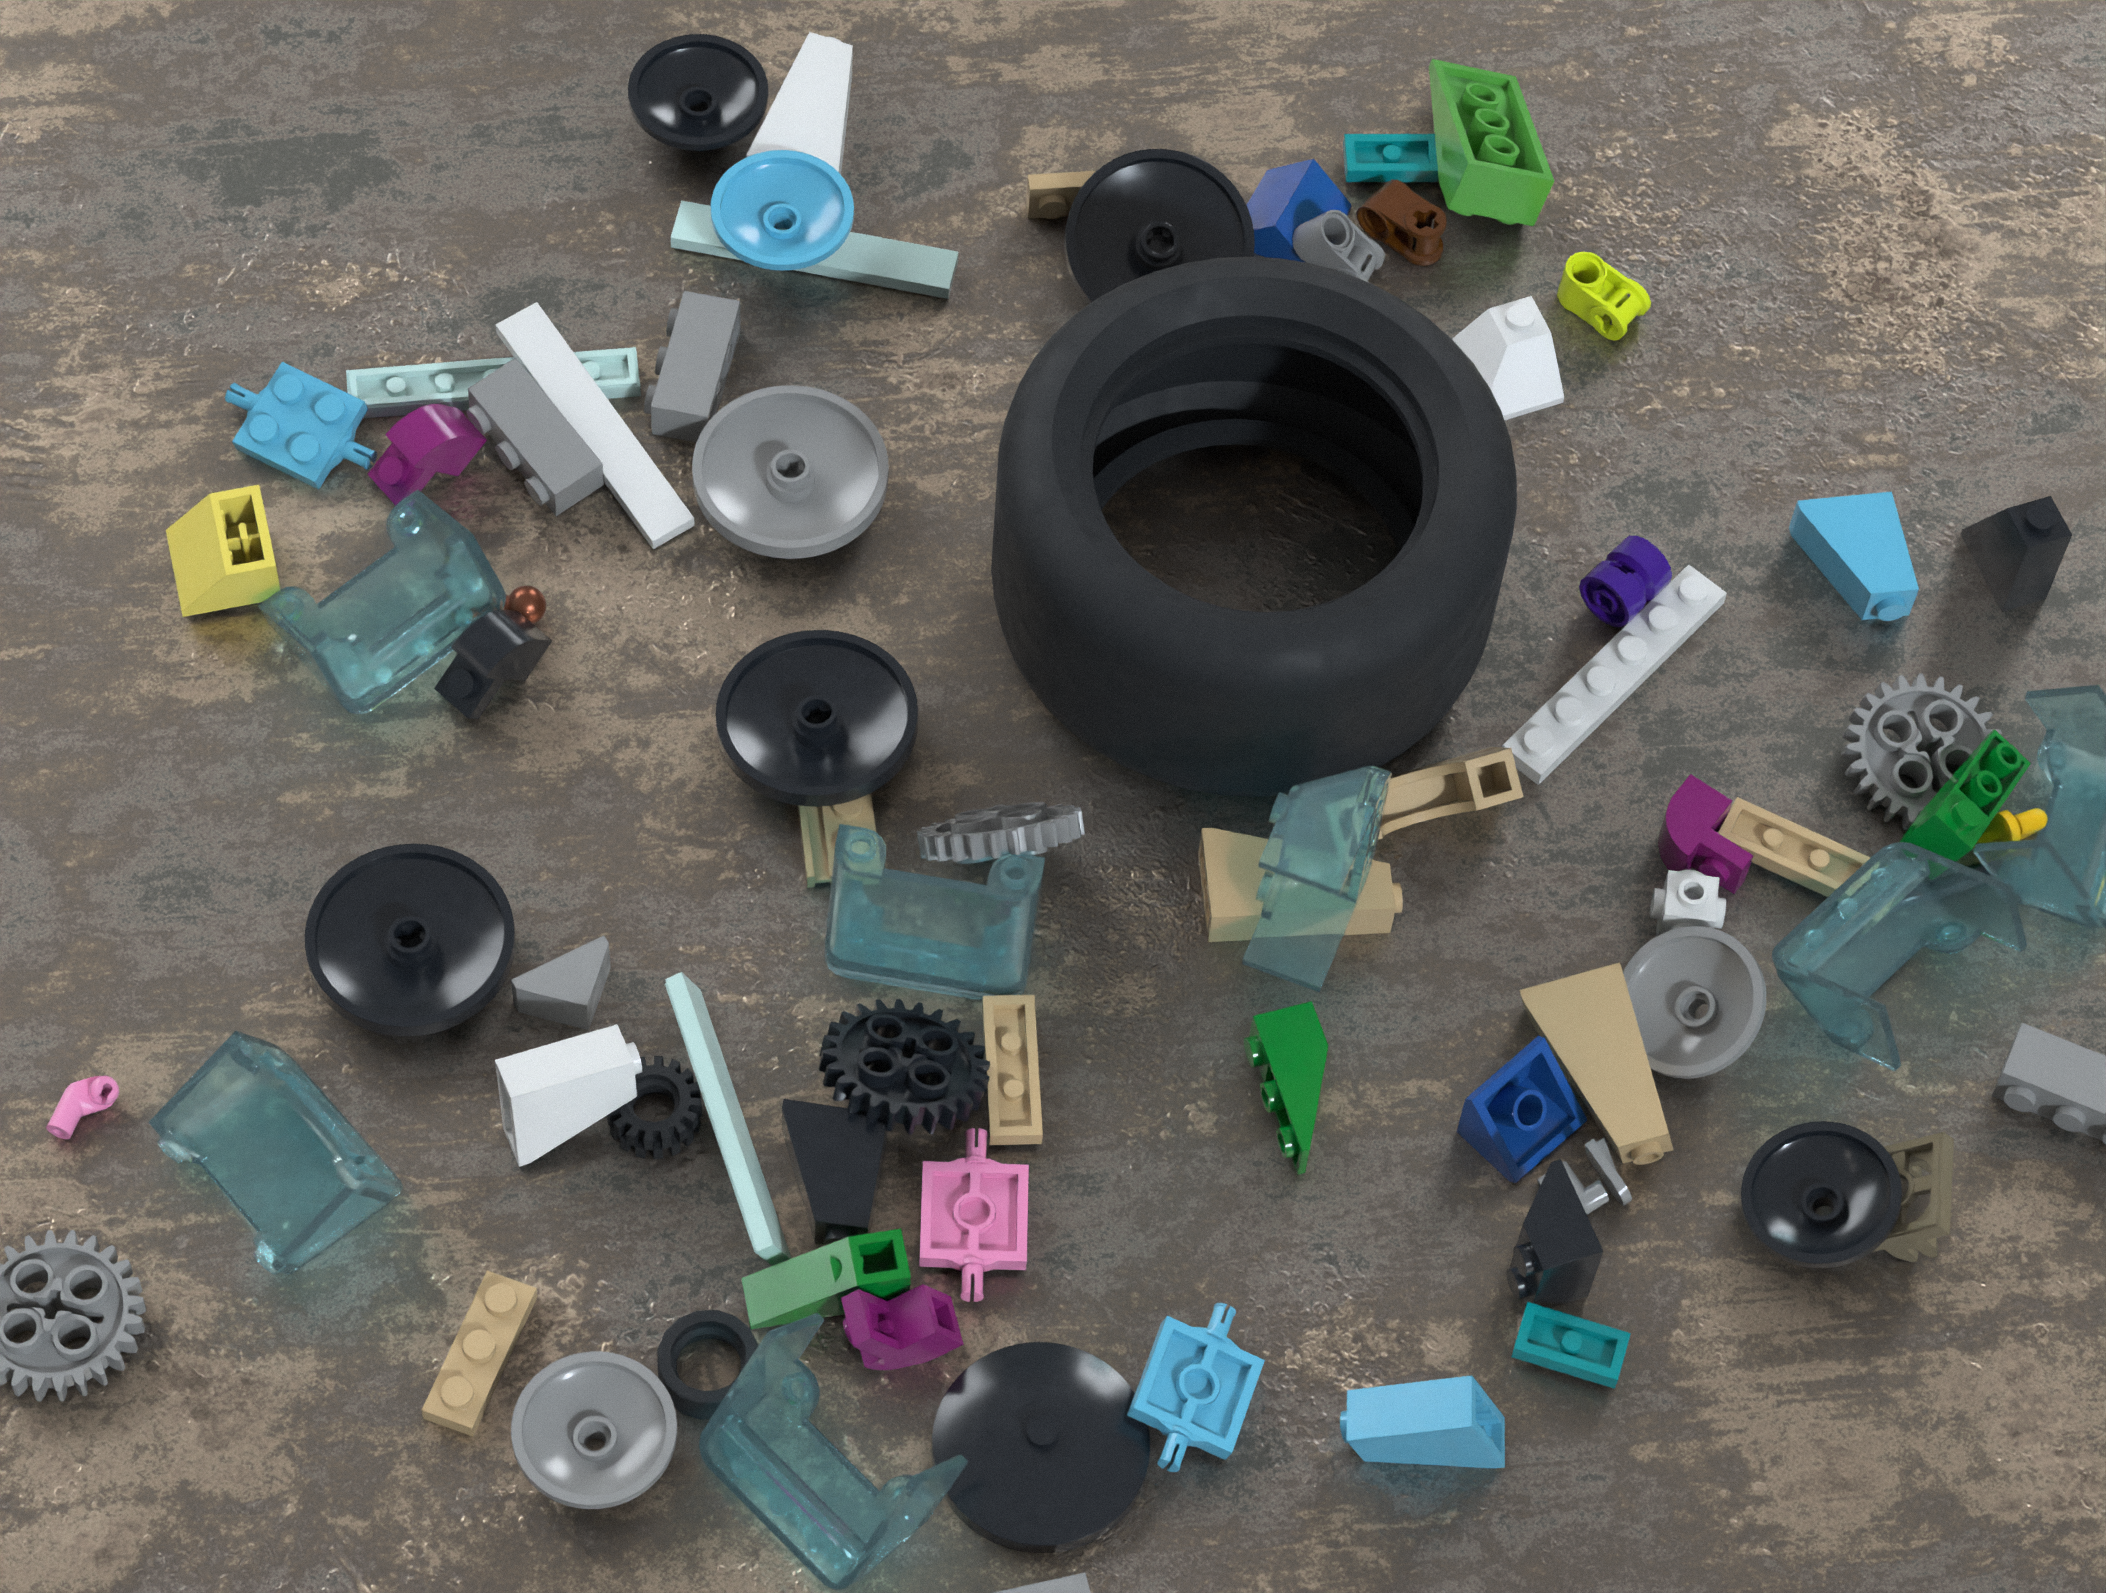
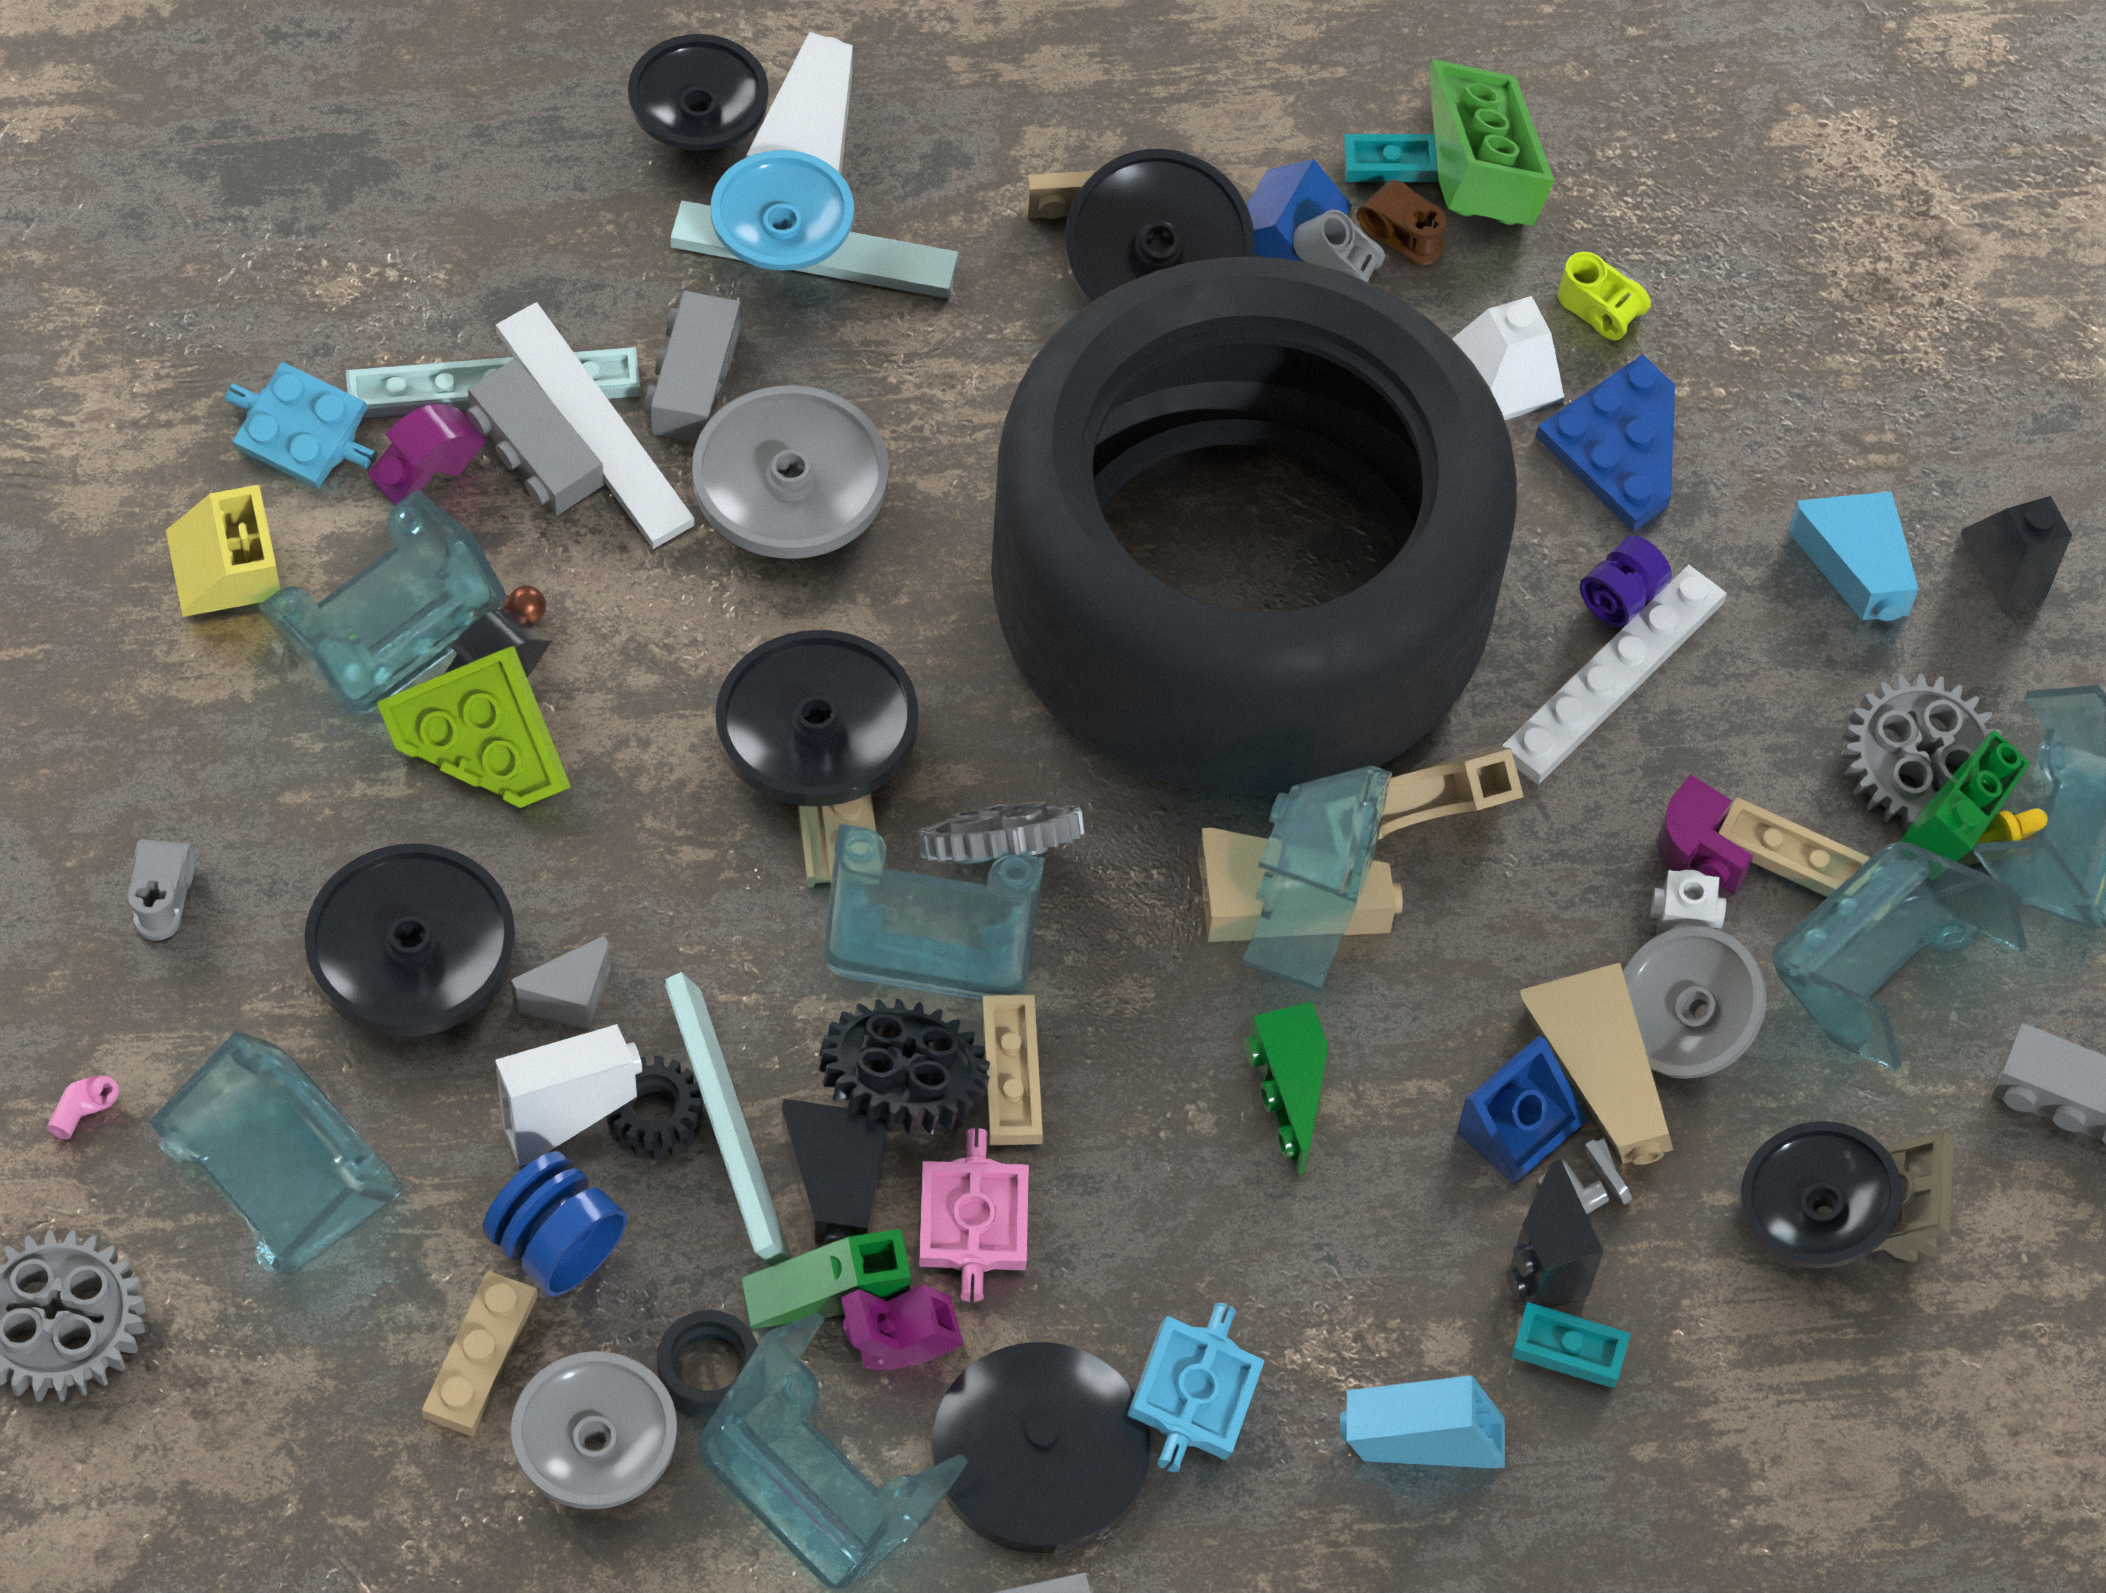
(160, 886): none -> light grey piece
(480, 729): none -> lime plate
(554, 1223): none -> blue wheel
(1620, 440): none -> blue plate

